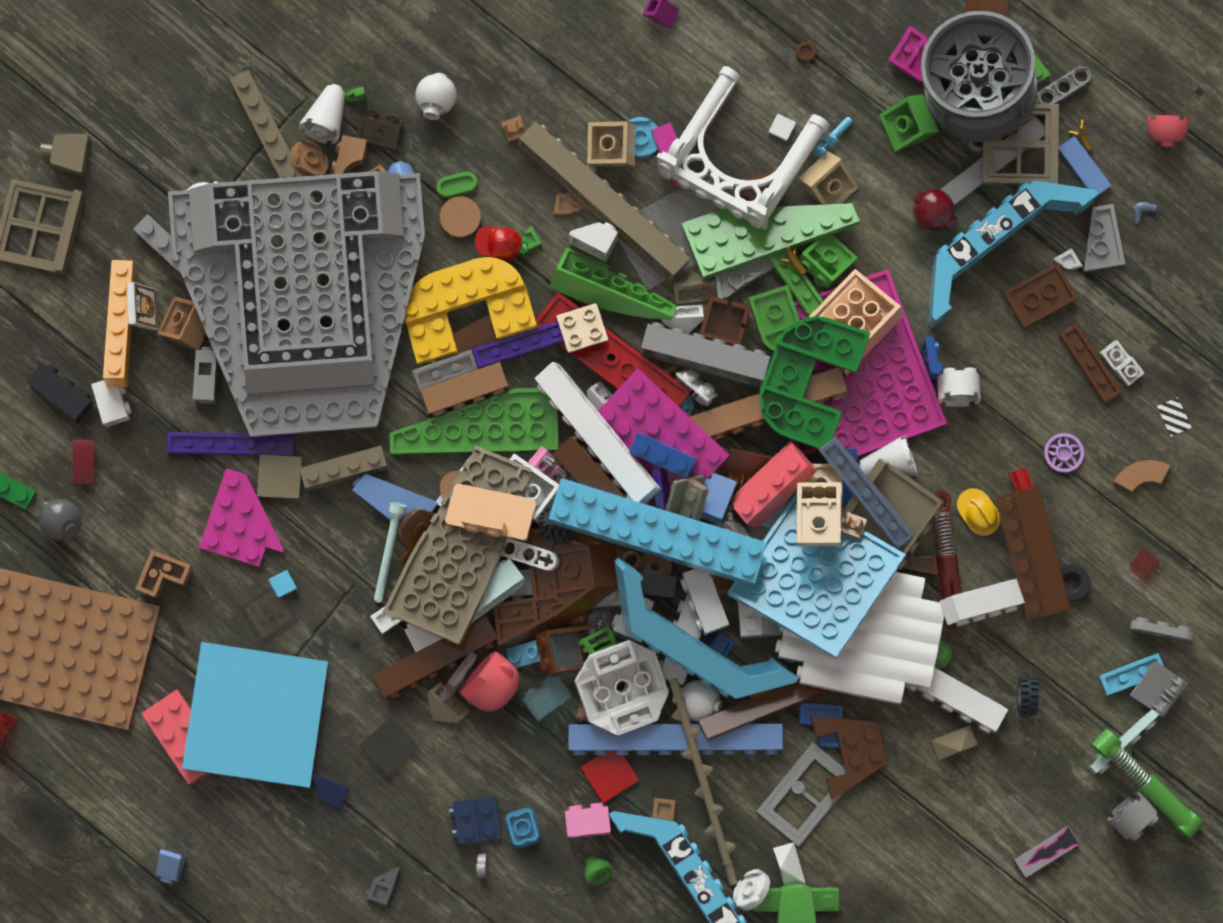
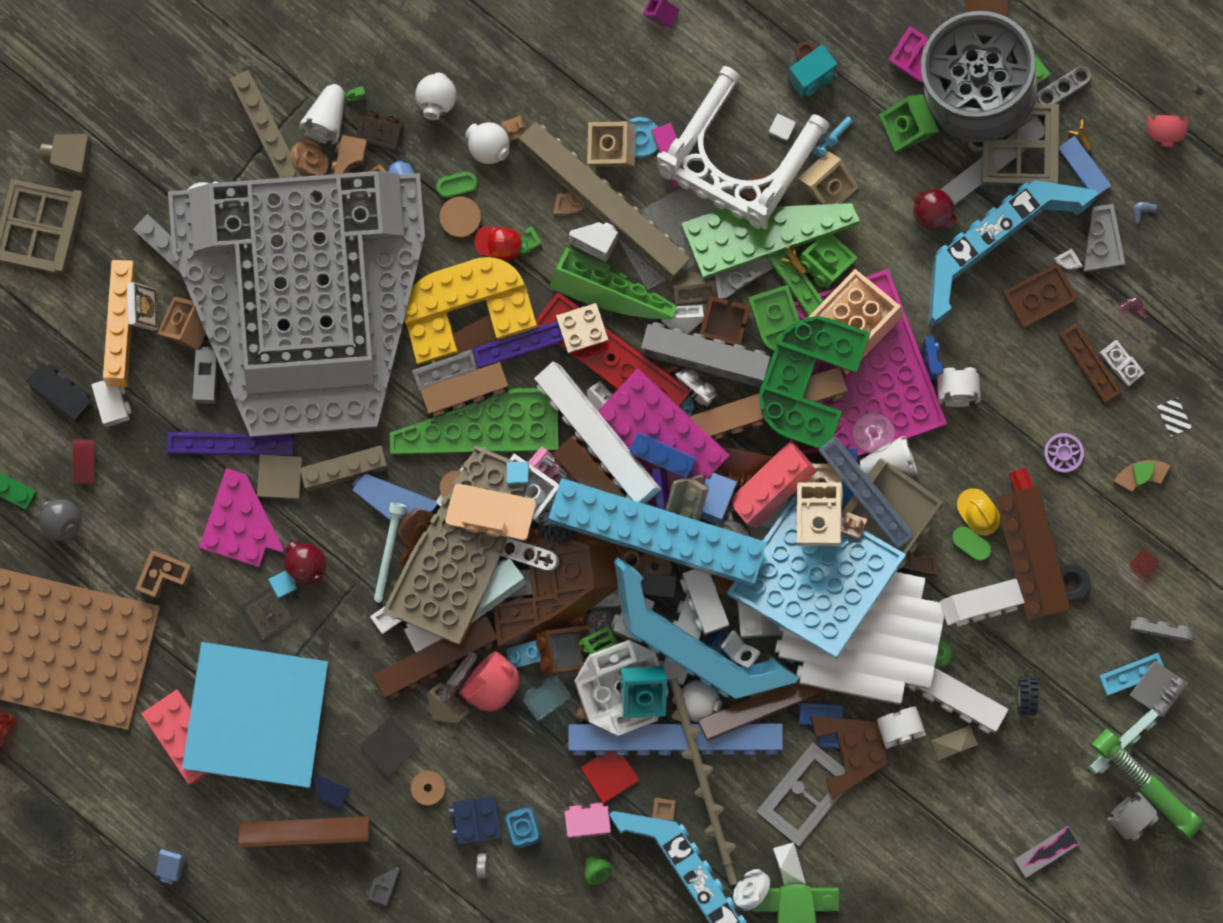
(304, 563): none -> dark red brick
(304, 832): none -> reddish brown slope
(419, 783): none -> medium nougat piece
(488, 142): none -> white brick
(517, 473): none -> medium azure tile
(643, 691): none -> teal slope
(735, 647): none -> white bracket
(812, 71): none -> teal brick
(870, 424): none -> clear dish
(901, 727): none -> white brick
(947, 561): clear red piece -> none
(971, 543): none -> bright green tile
(1133, 302): none -> clear pink animal
(1142, 472): none -> bright green tile

